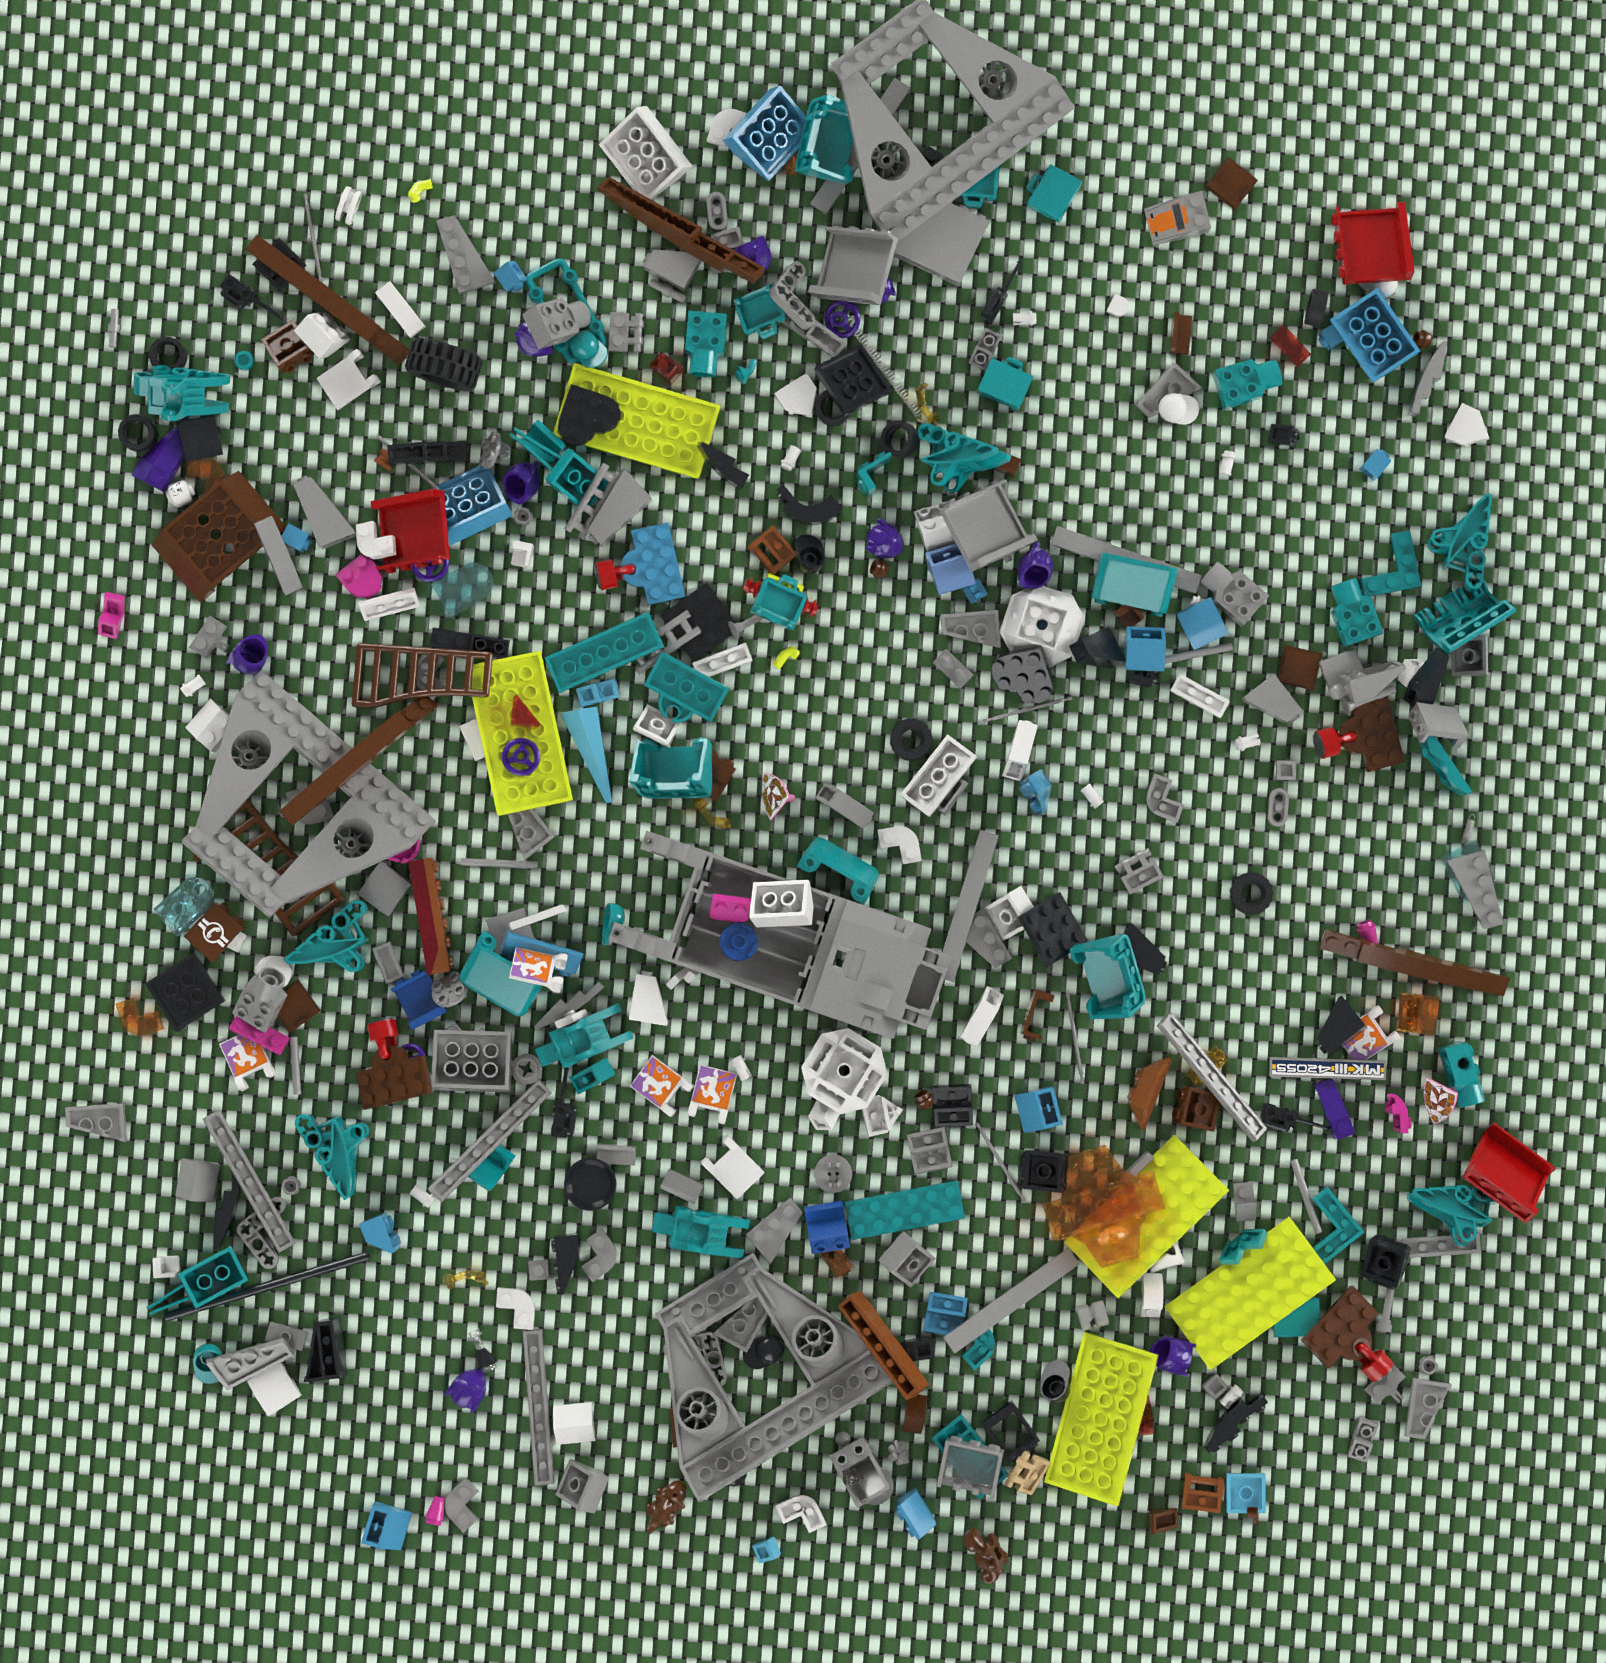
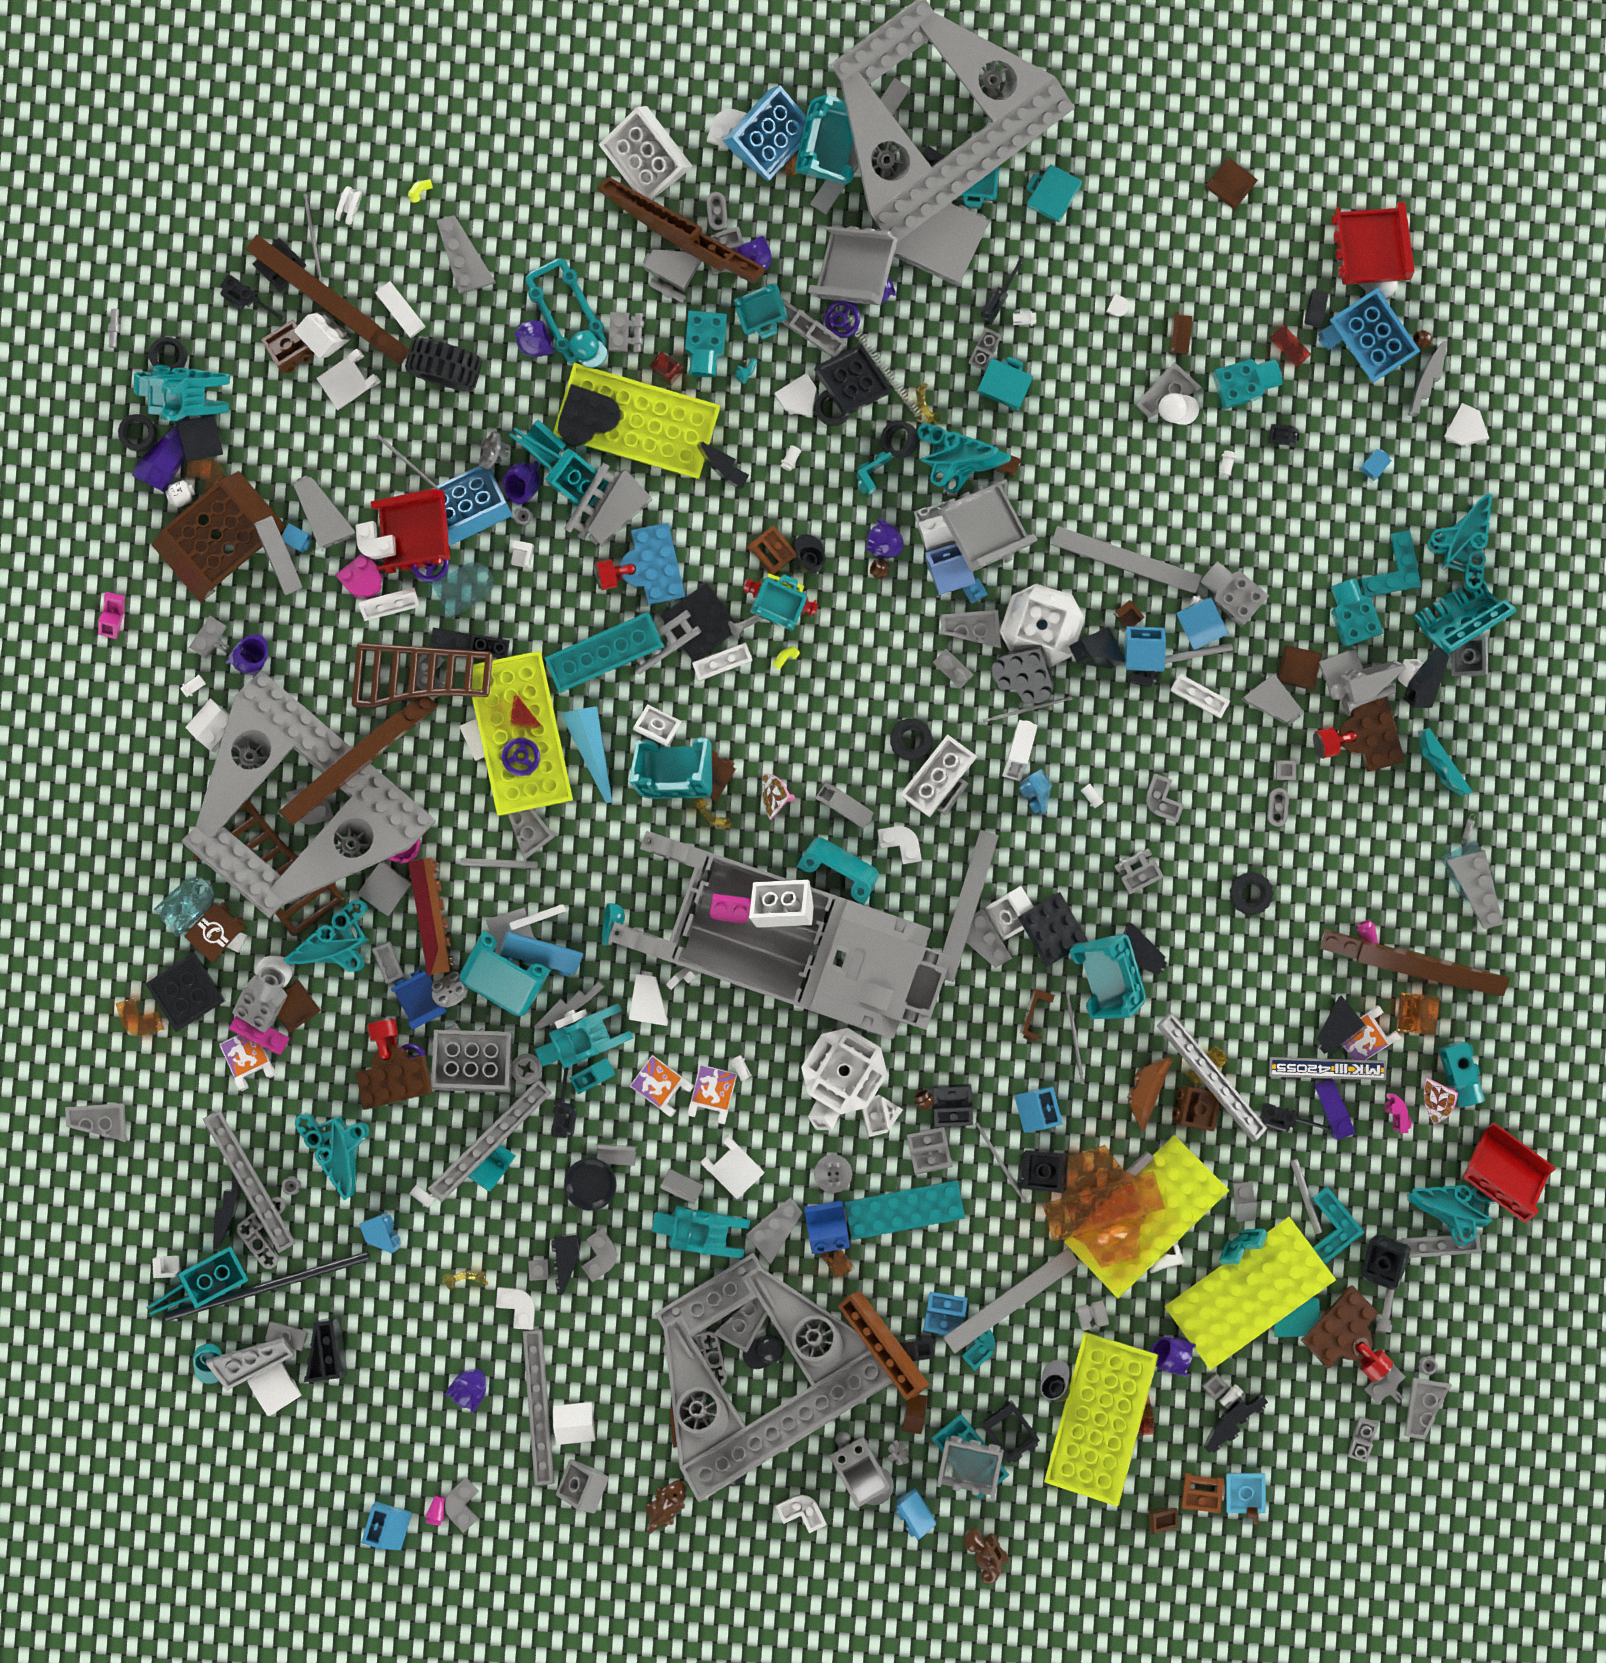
(197, 1180): light grey slope -> none
(244, 360): teal tile -> none
(295, 1065): light grey bar -> none
(383, 460): dark orange wheel -> none
(427, 452): black slope -> none
(485, 1359): piece -> none
(511, 276): dark azure brick -> none
(537, 968): flag -> none
(556, 321): light grey brick -> none
(598, 692): medium azure slope -> none
(685, 689): teal plate -> none
(738, 941): blue tile -> none
(766, 1550): medium azure slope -> none
(786, 292): light grey beam -> none
(809, 515): black arch -> none
(853, 1478): clear smoke bar -> none
(906, 1259): light grey slope -> none
(982, 1016): white slope -> none
(1031, 1475): tan plate -> none
(1034, 568): dark purple helmet -> none
(1134, 583): teal windscreen -> none
(1151, 1295): white brick -> none
(1178, 218): light grey slope -> none
(1246, 742): white pin -> none
(1438, 722): light grey panel -> none

